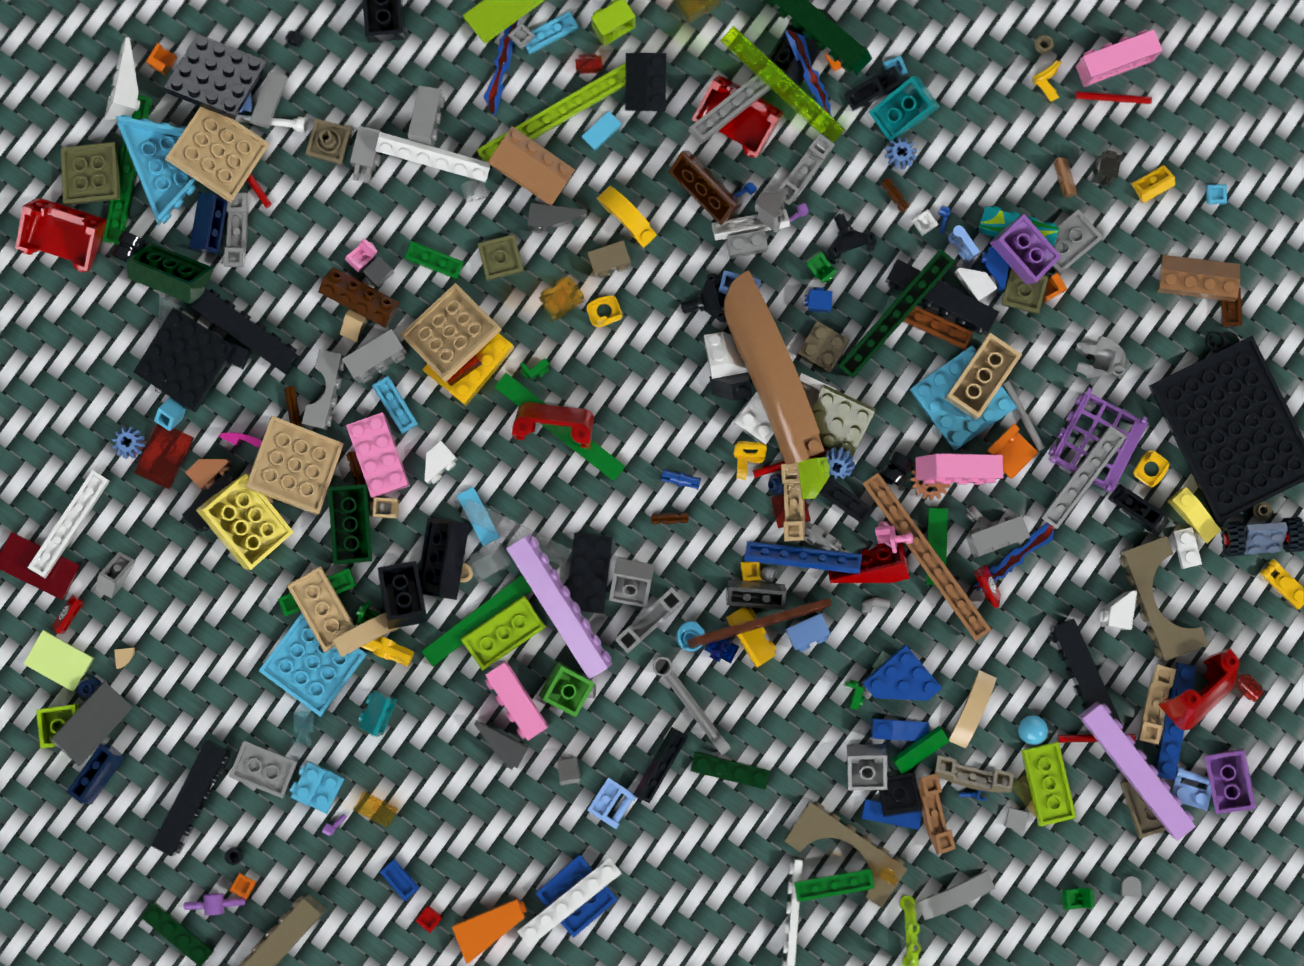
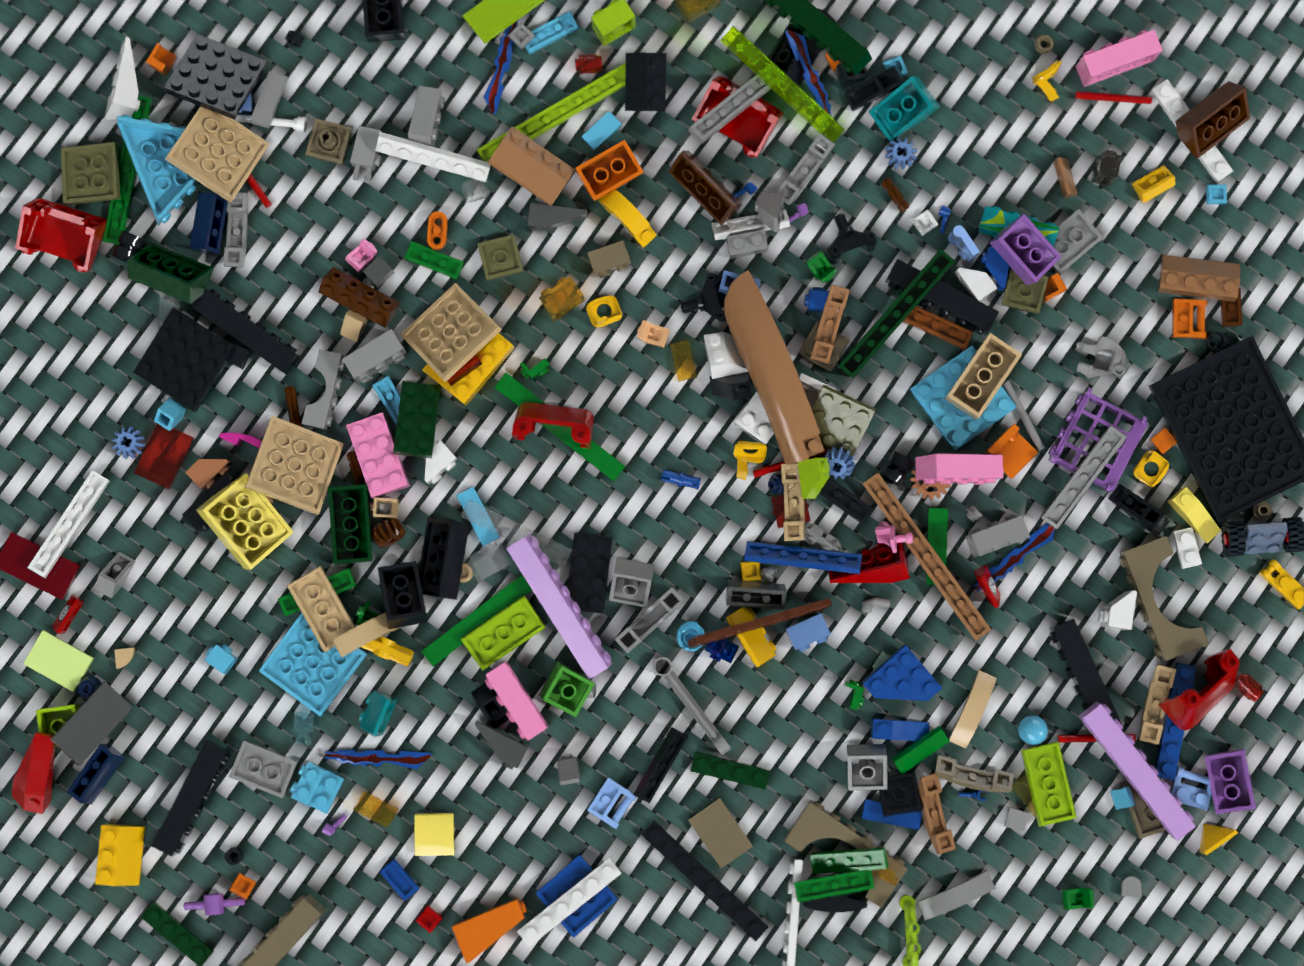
(35, 774): none -> red wedge
(120, 855): none -> yellow slope
(221, 658): none -> medium azure brick
(377, 757): none -> blue sword
(388, 532): none -> reddish brown gear
(416, 419): none -> dark green plate
(434, 834): none -> light yellow slope
(437, 231): none -> orange plate
(489, 705): none -> black slope
(608, 170): none -> orange slope
(653, 334): none -> light nougat bracket
(669, 518): reddish brown axle -> none
(683, 361): none -> clear yellow tile
(705, 880): none -> black plate
(720, 833): none -> dark tan tile
(829, 323): none -> medium nougat slope
(836, 903): none -> black slope
(847, 79): none -> black slope
(848, 860): none -> green plate
(1122, 798): none -> medium azure tile
(1163, 440): none -> orange tile
(1175, 108): none -> white plate
(1183, 318): none -> orange plate
(1213, 118): none -> reddish brown slope
(1214, 836): none -> yellow slope

